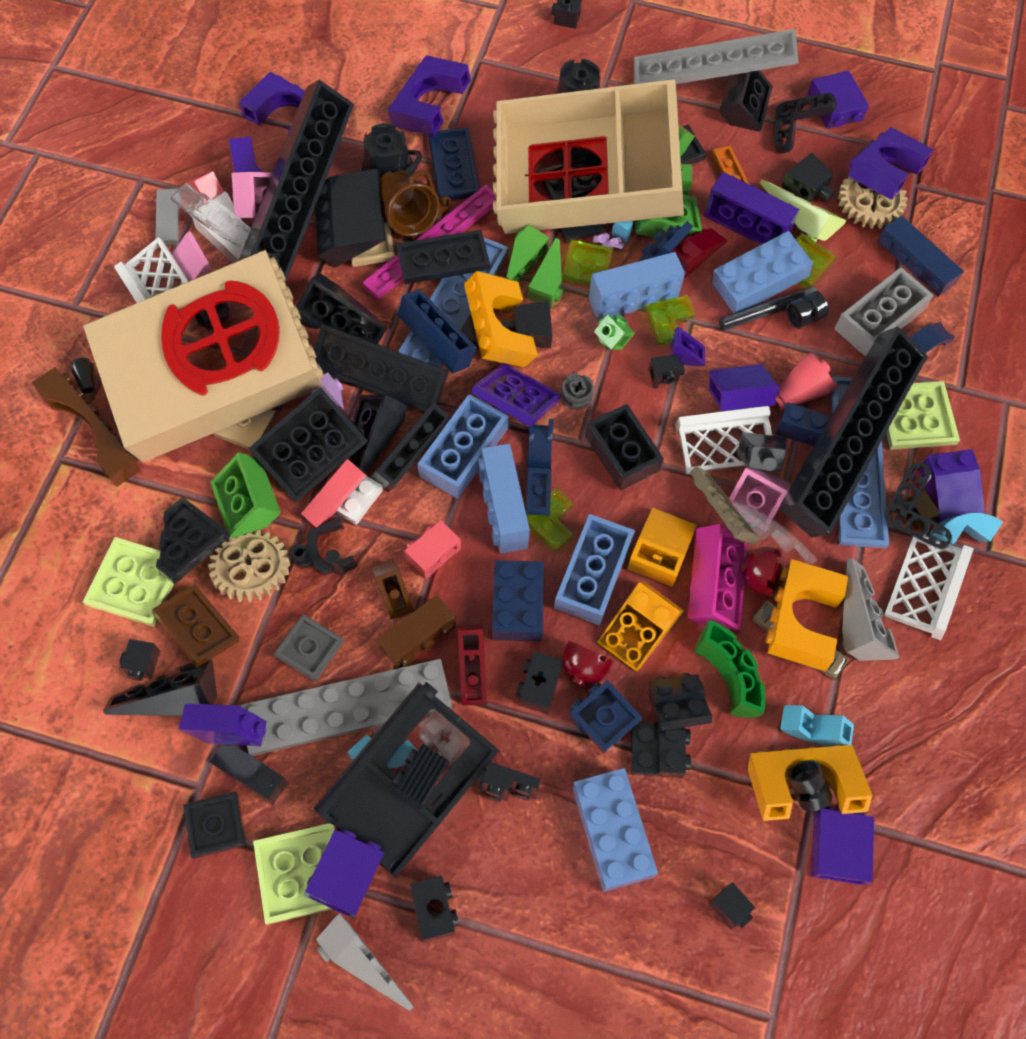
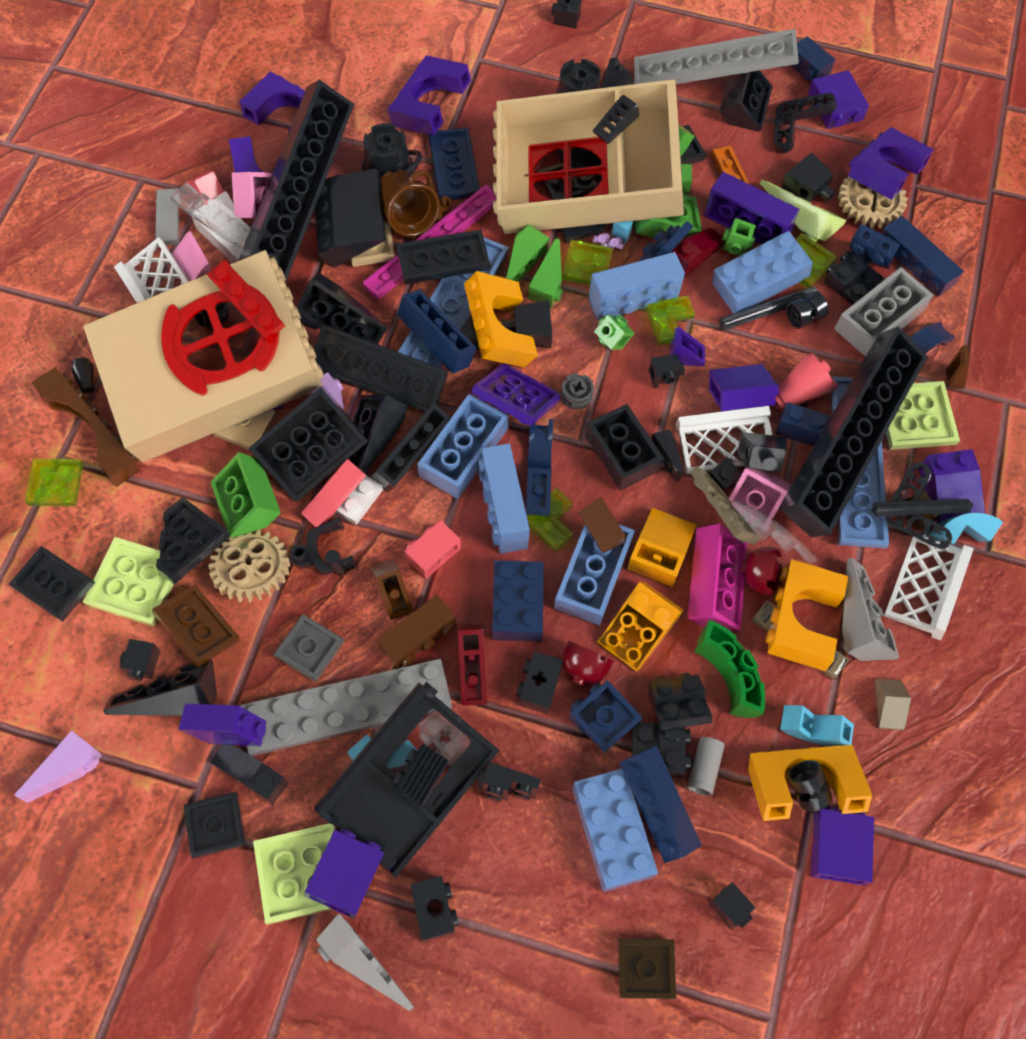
(52, 583): none -> black tile
(54, 482): none -> clear neon green plate
(65, 764): none -> lavender slope
(246, 300): none -> red plate
(602, 525): none -> reddish brown slope
(616, 75): none -> black slope
(624, 107): none -> black slope
(646, 969): none -> dark brown plate
(660, 804): none -> dark blue brick
(665, 444): none -> black slope
(705, 766): none -> light grey pin
(725, 473): none -> black plate
(738, 237): none -> bright green brick
(813, 60): none -> dark blue brick
(852, 277): none -> black plate
(874, 246): none -> dark blue plate
(891, 704): none -> dark tan slope
(925, 507): none -> black axle
(958, 369): none -> reddish brown slope

